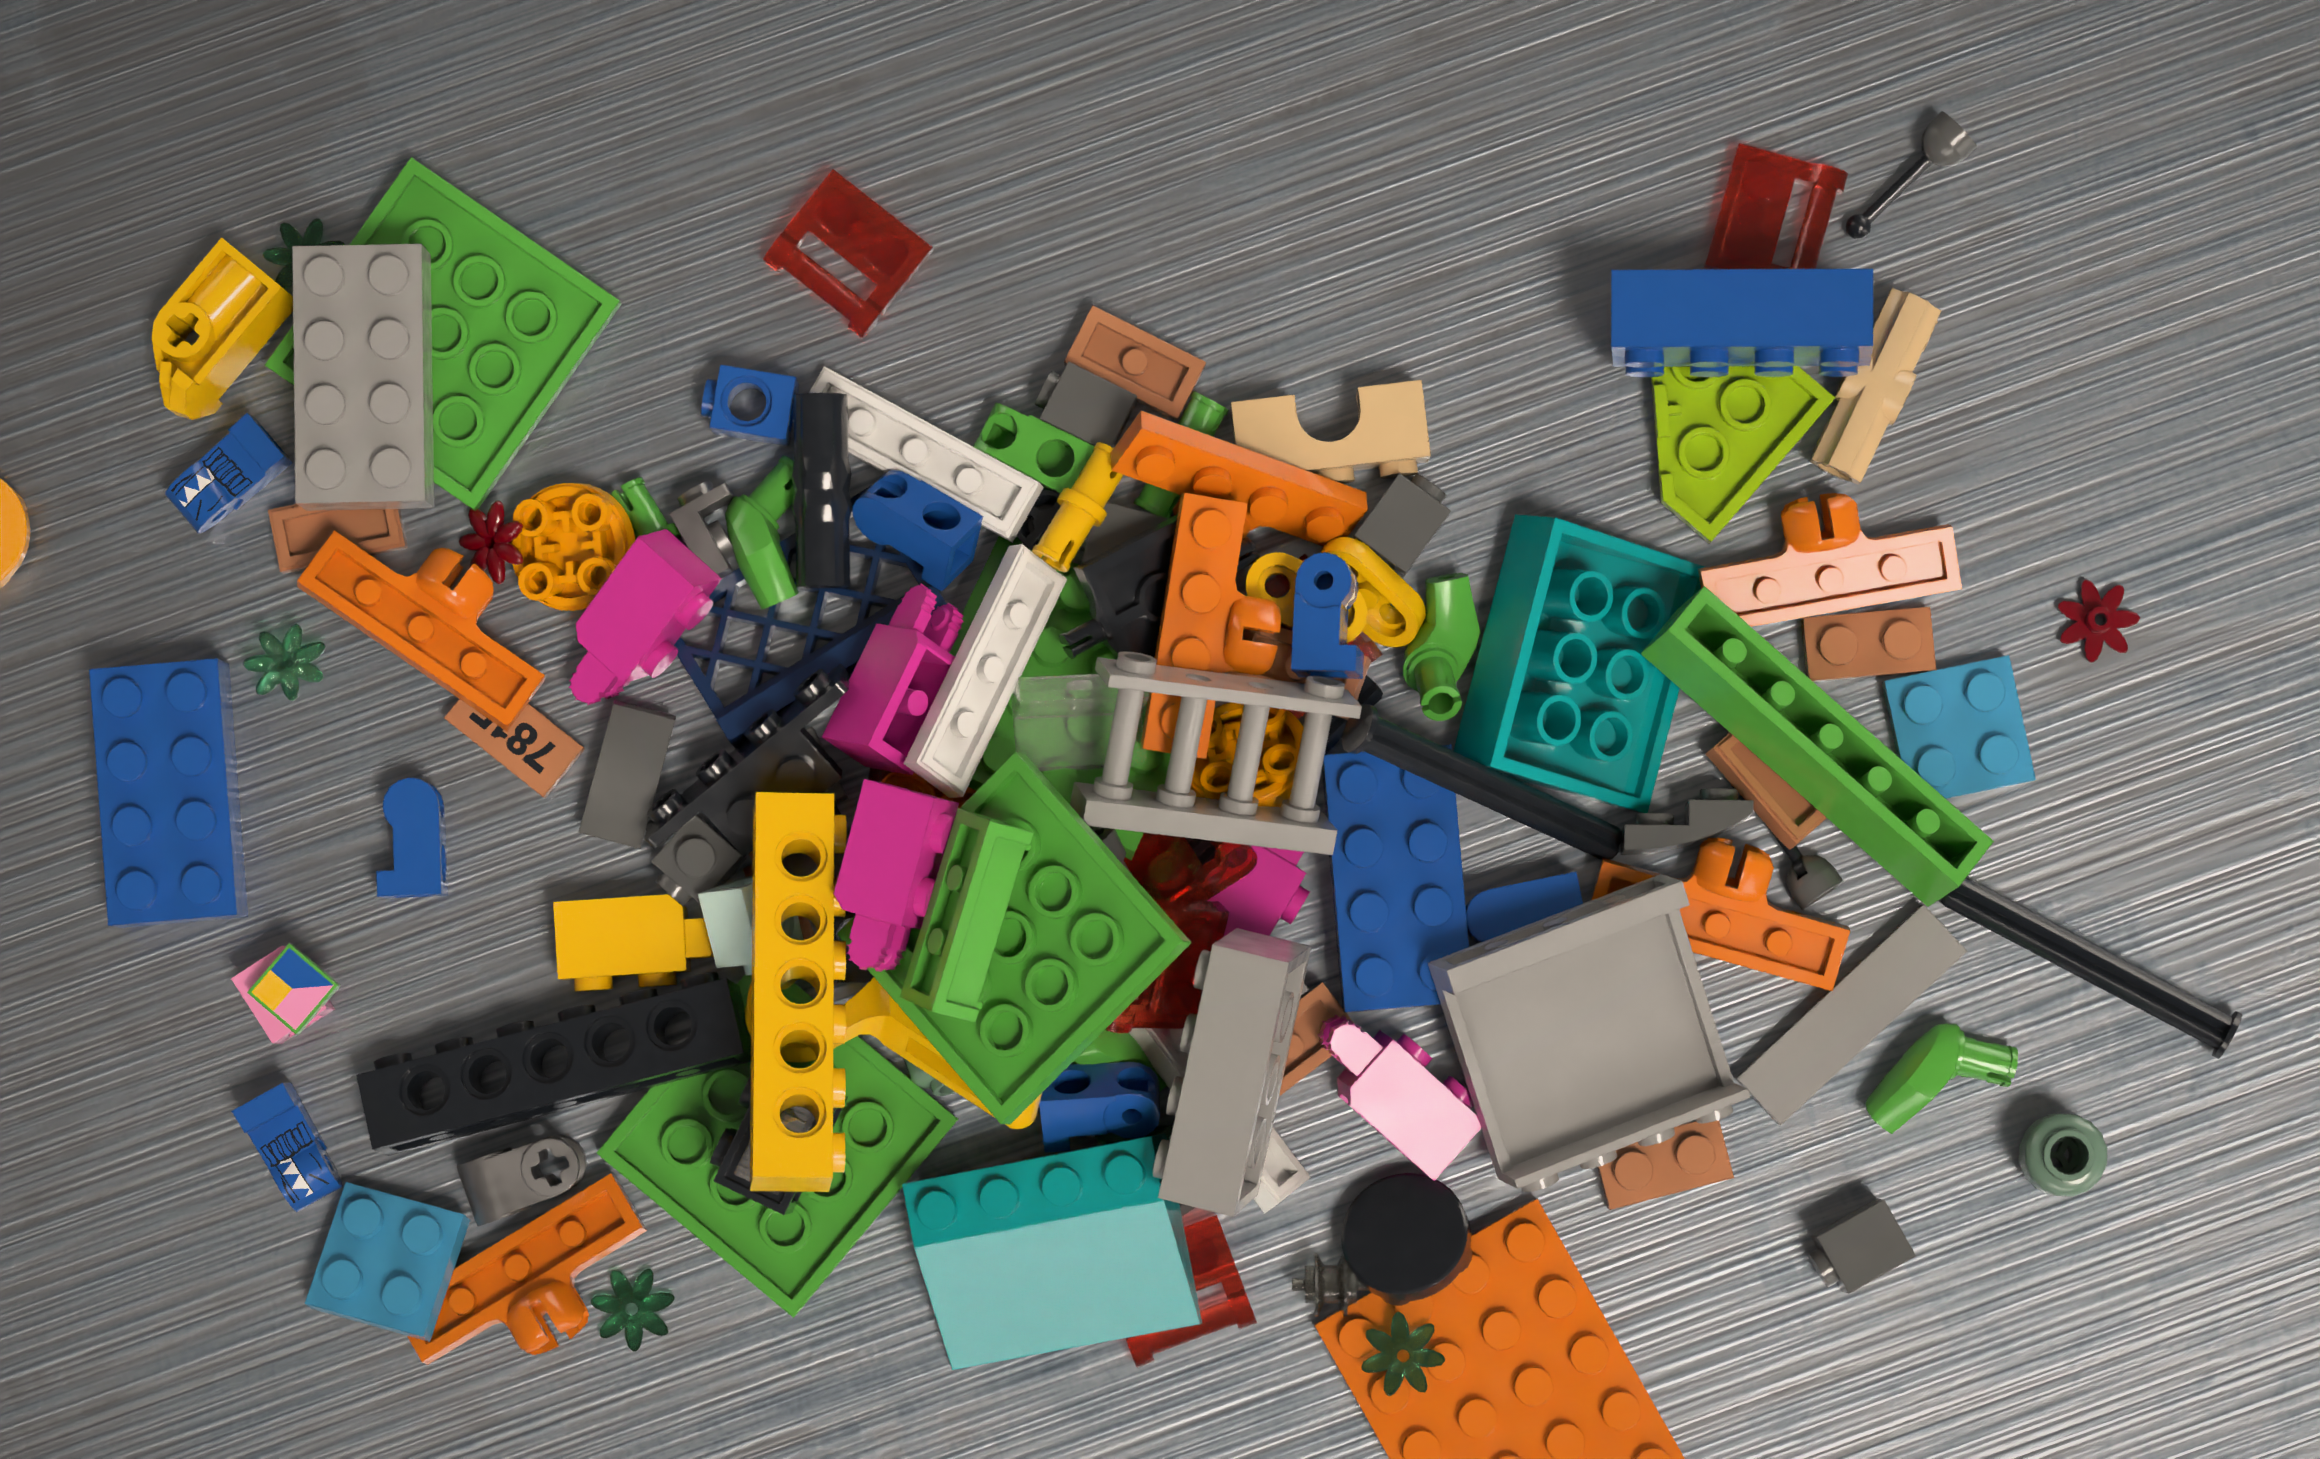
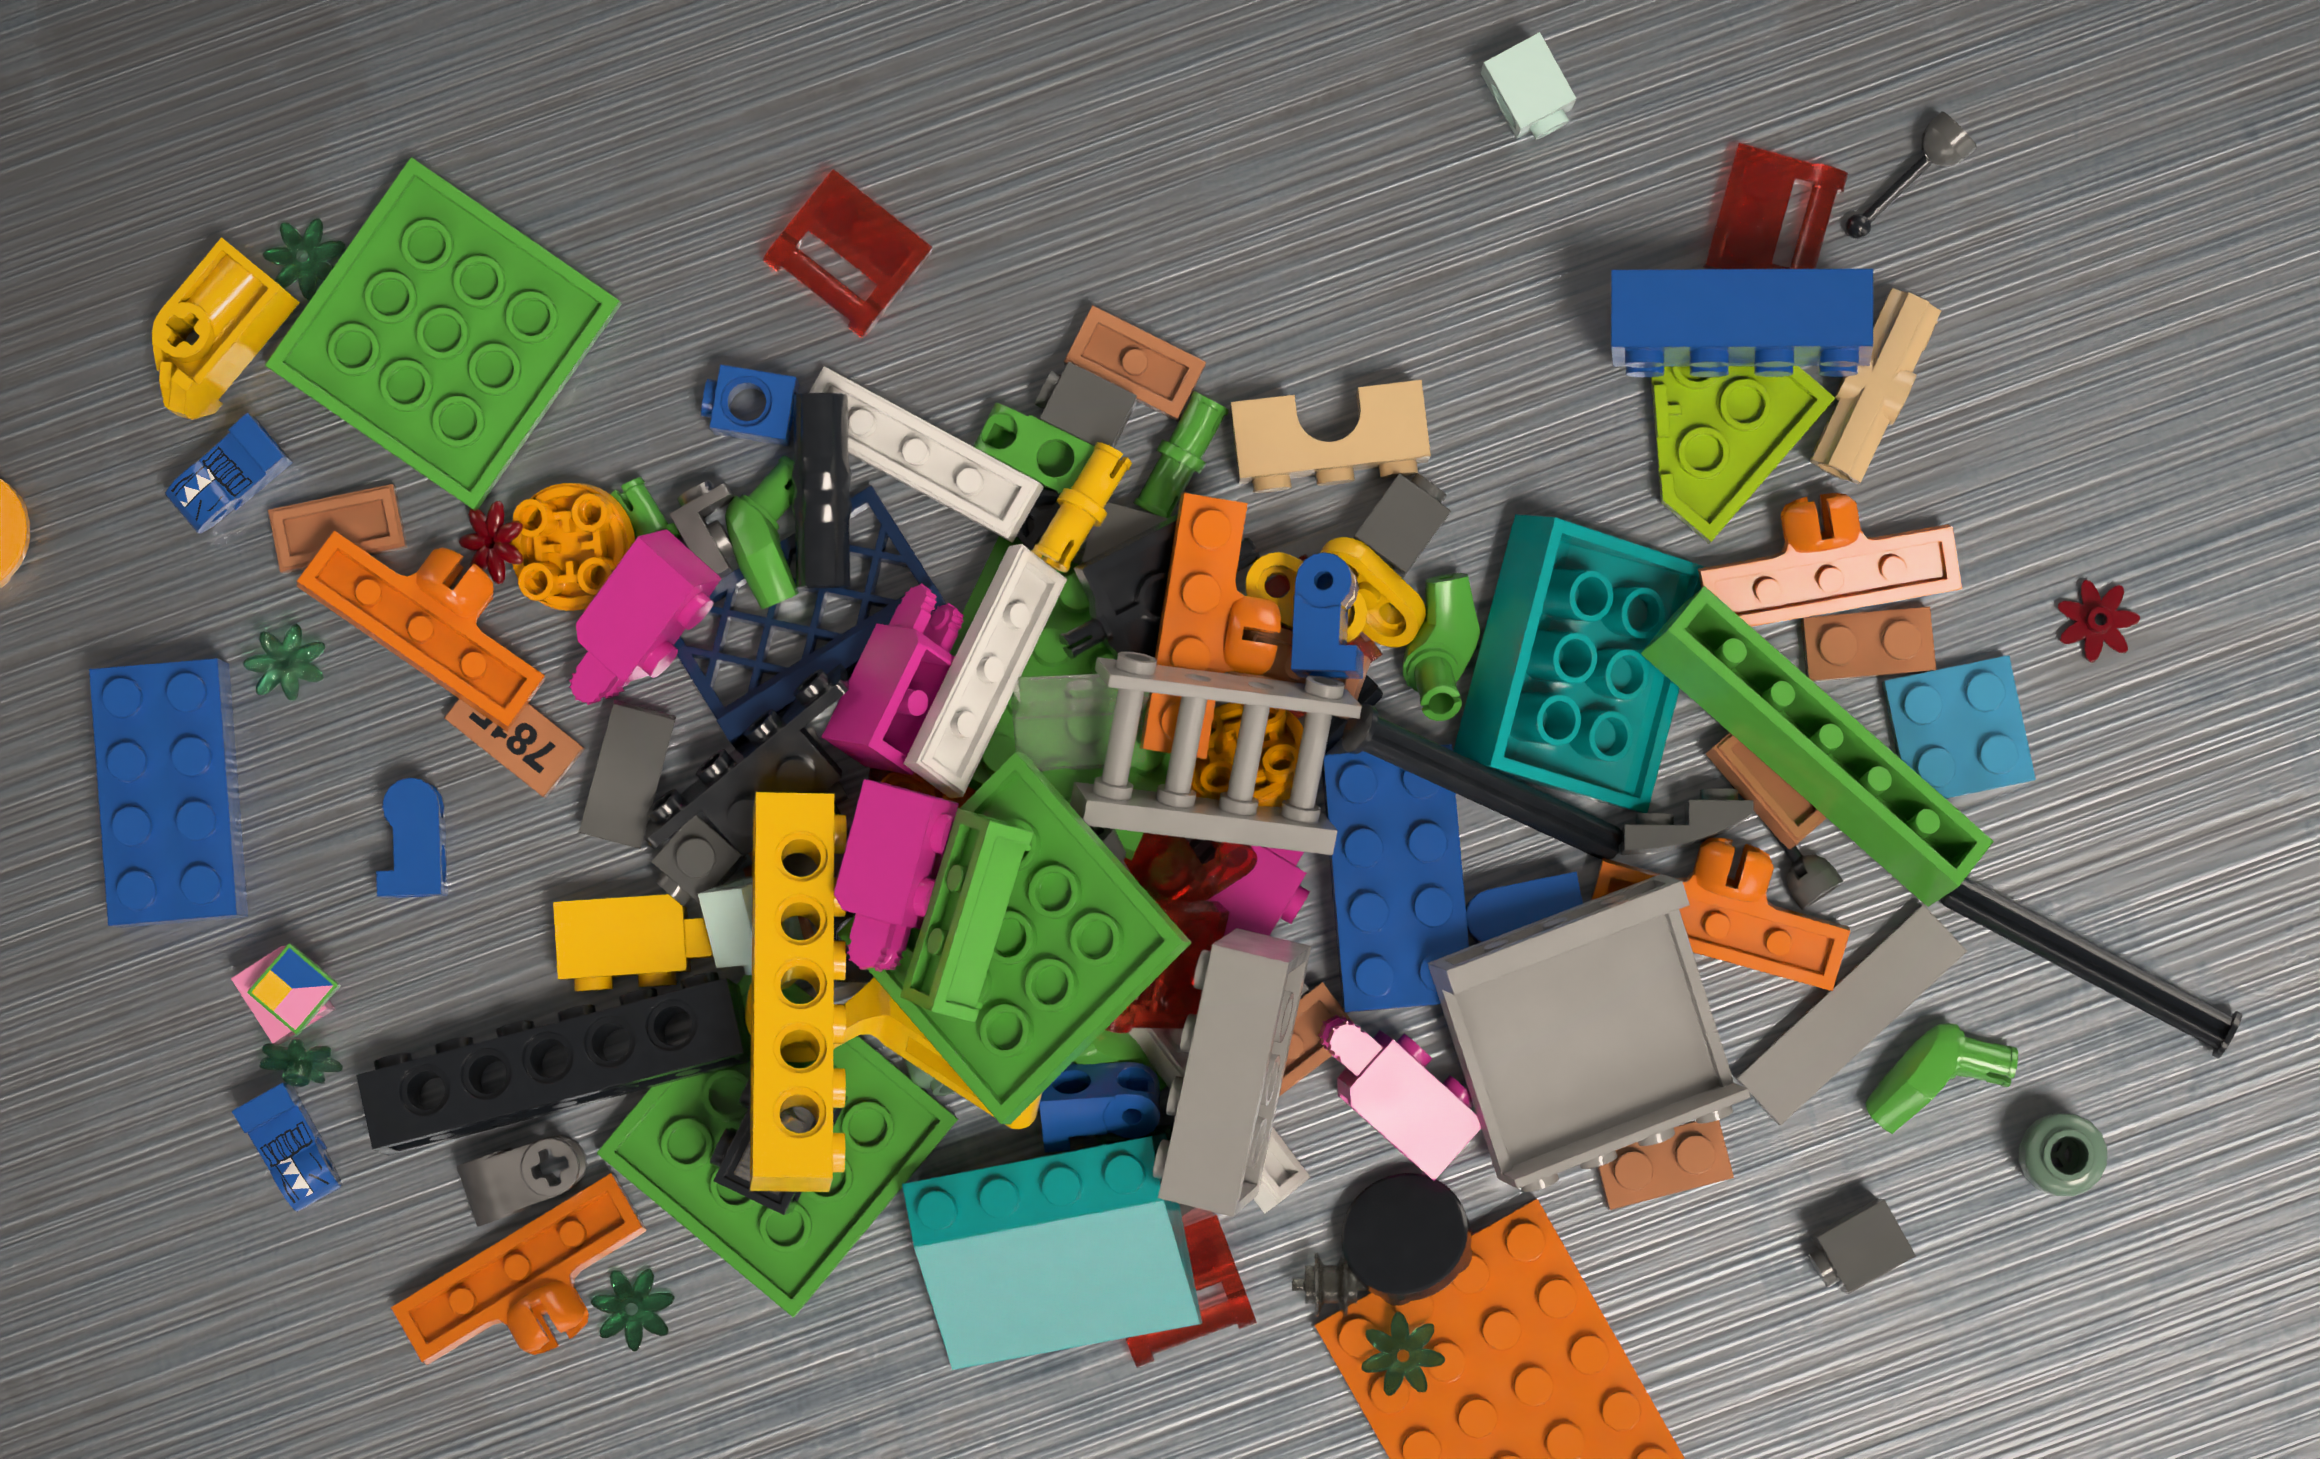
(298, 1064): none -> clear green plant
(363, 377): light grey brick -> none
(387, 1261): dark azure plate -> none
(920, 525): blue leg -> none
(1210, 467): orange plate -> none
(1529, 88): none -> light aqua brick

